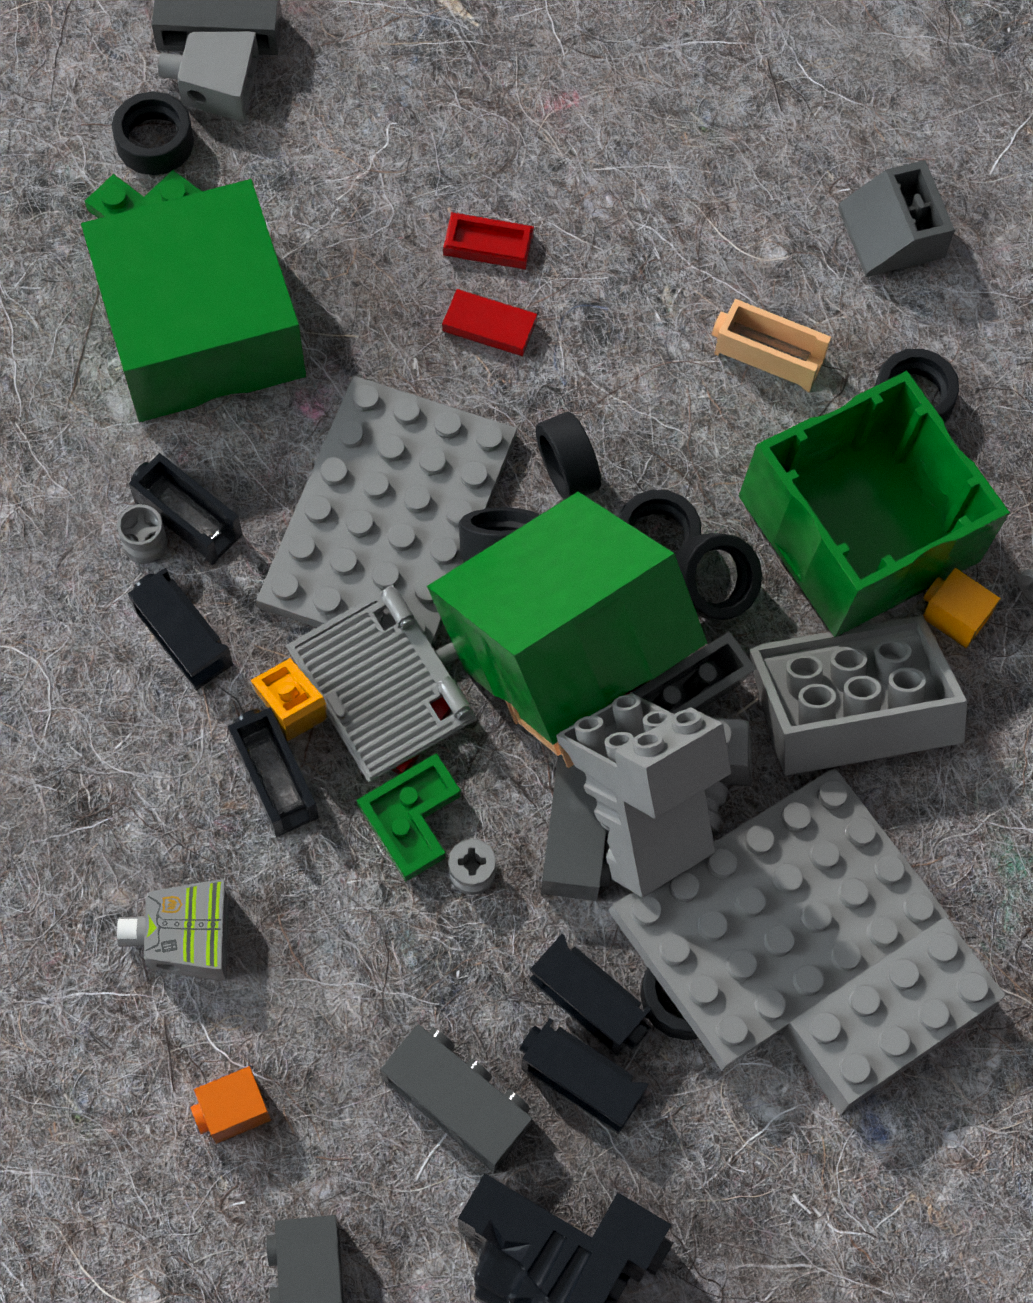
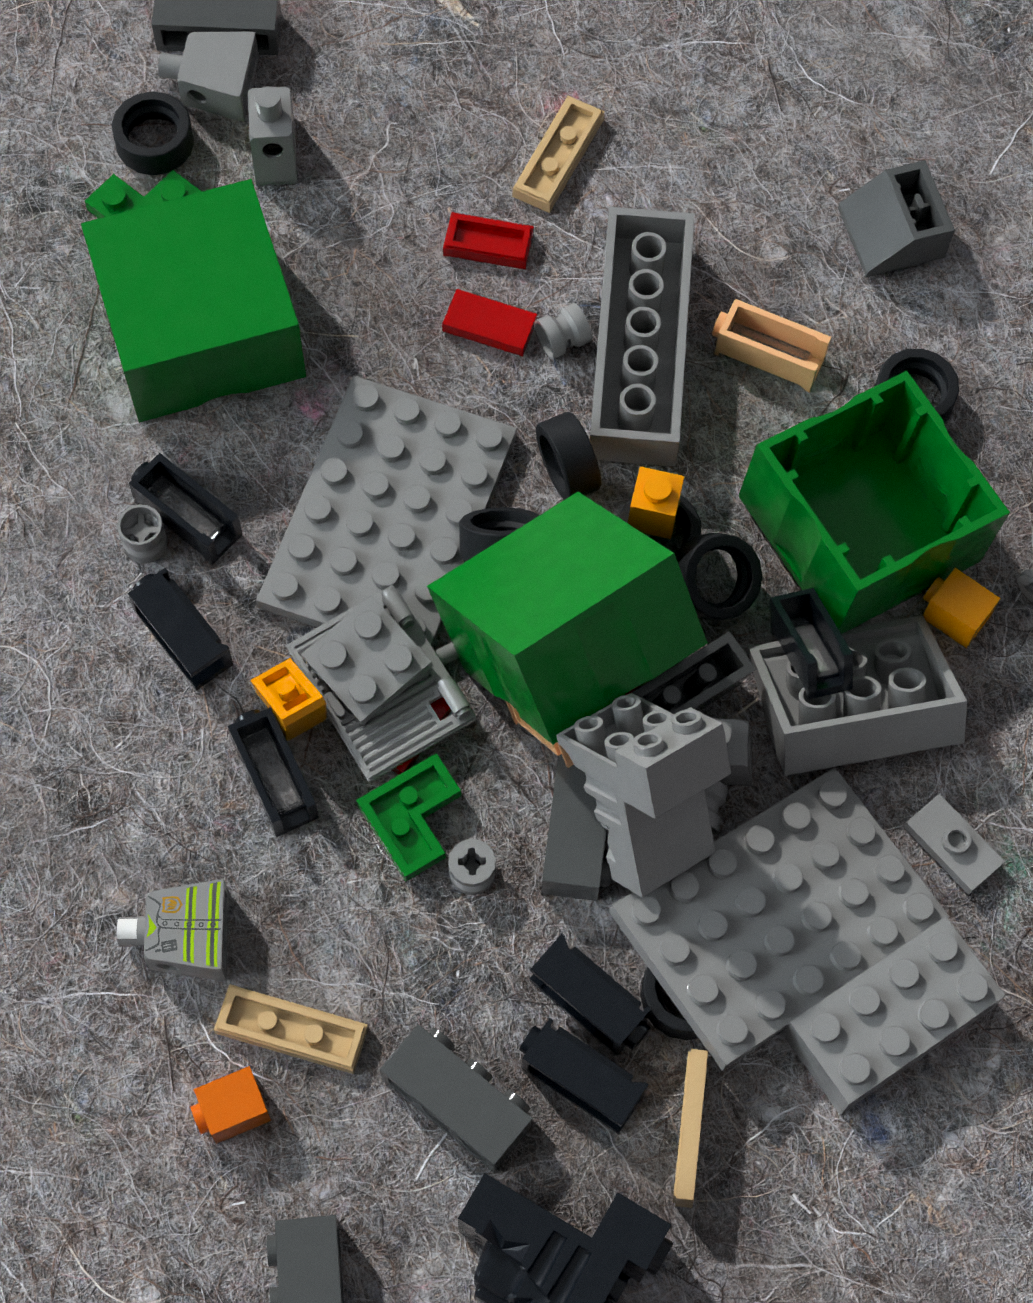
(272, 122): none -> light grey torso
(291, 1029): none -> tan tile
(367, 660): none -> light grey plate
(558, 154): none -> tan tile
(566, 329): none -> light grey wheel
(642, 336): none -> light grey brick
(655, 502): none -> light orange brick
(690, 1128): none -> tan tile
(812, 643): none -> black window
(954, 844): none -> light grey plate

